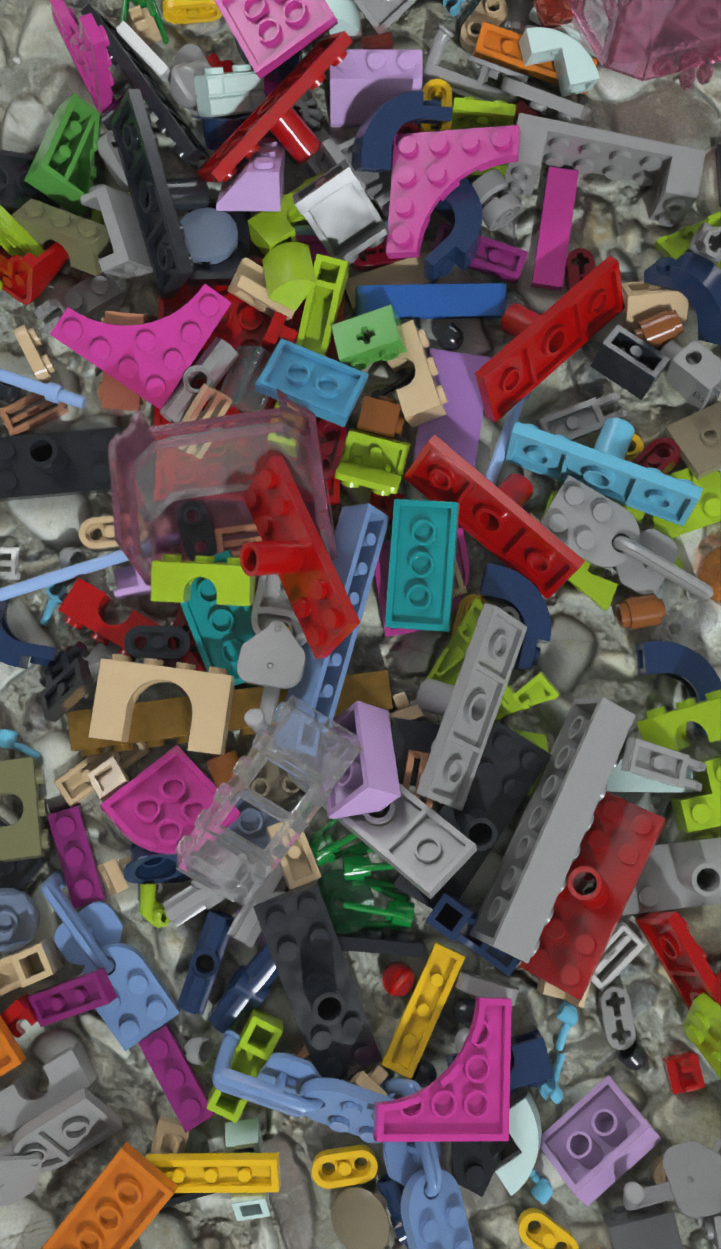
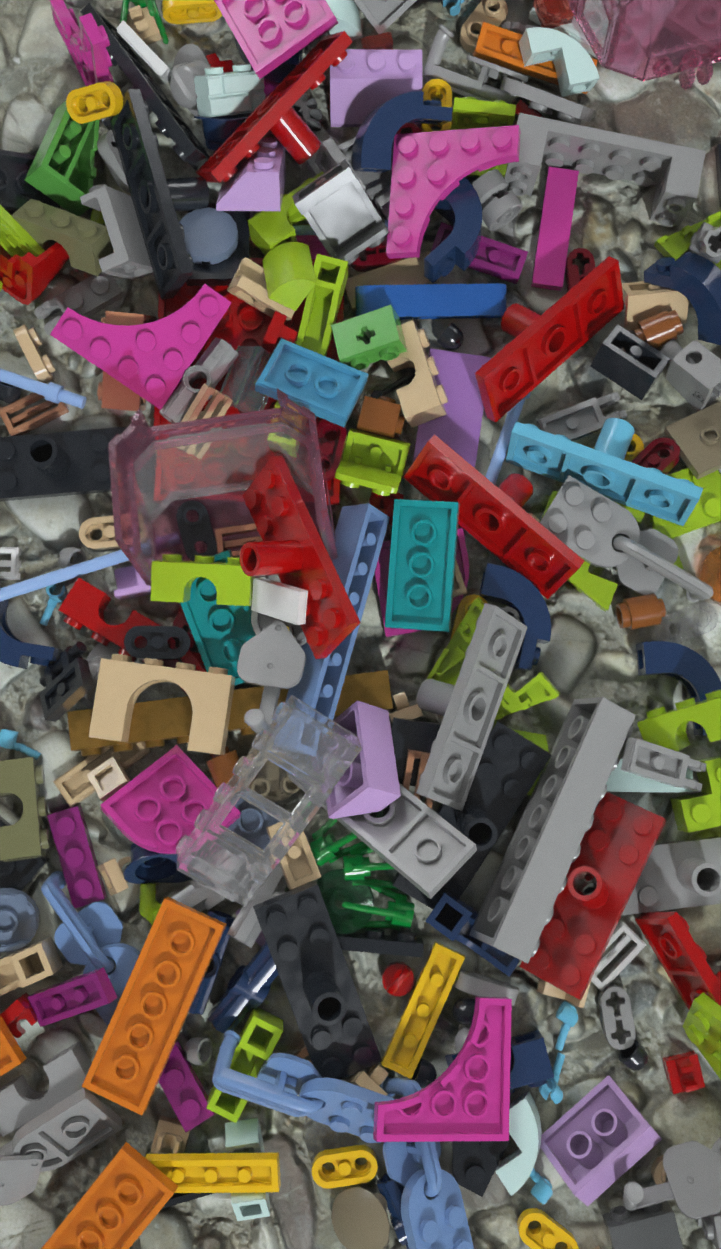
(93, 102): none -> yellow plate
(154, 1005): none -> orange plate
(279, 600): none -> white tile

